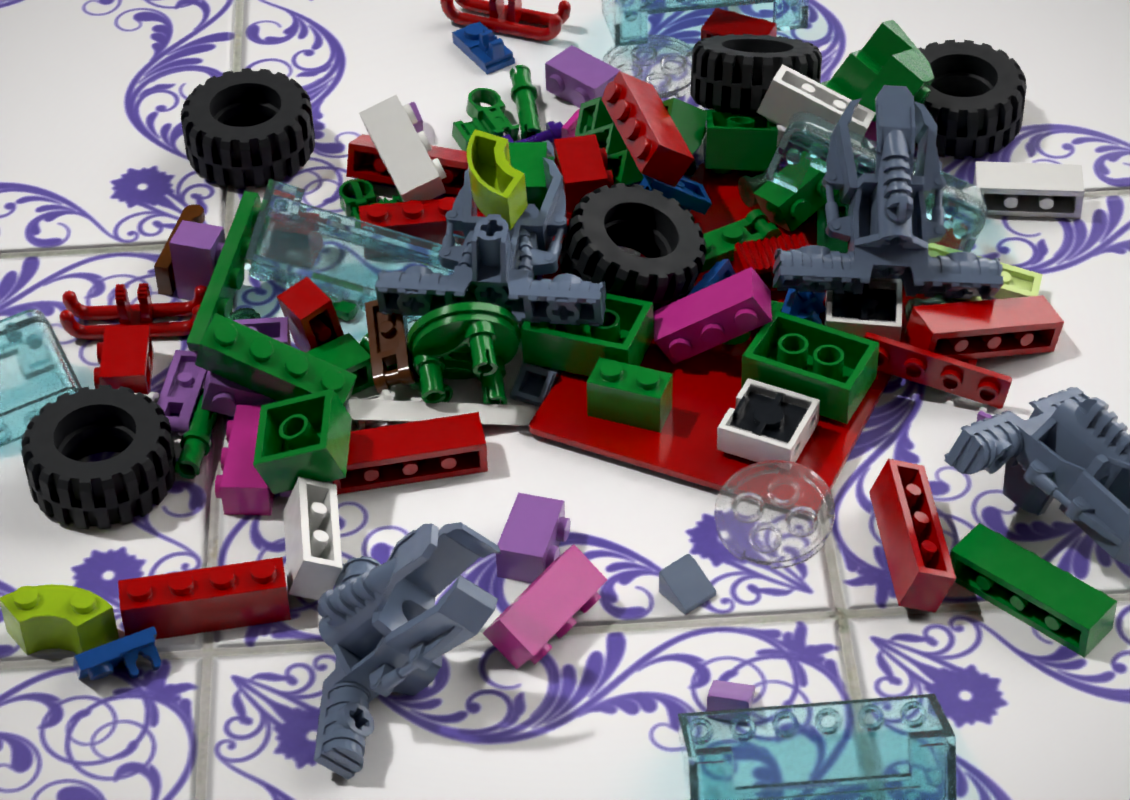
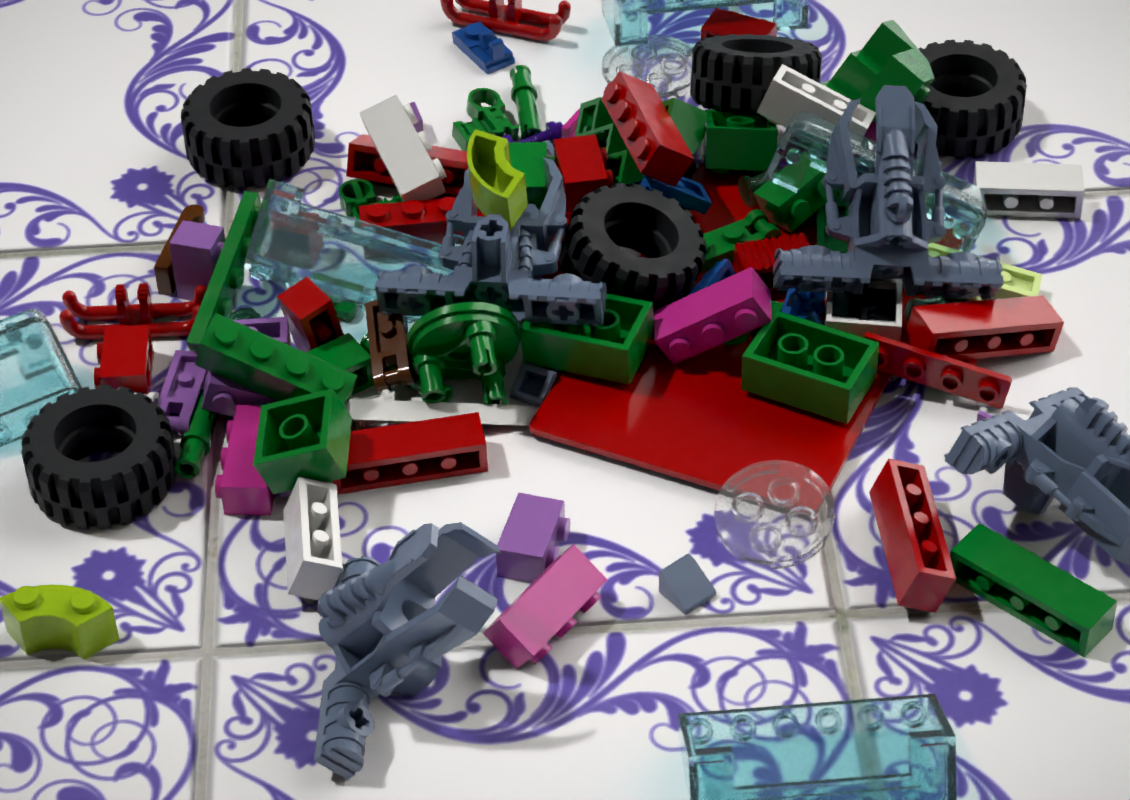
(100, 660): blue plate -> none
(205, 599): red brick -> none
(577, 76): medium lavender brick -> none
(629, 394): green brick -> none
(729, 696): medium lavender slope -> none
(768, 423): piece -> none

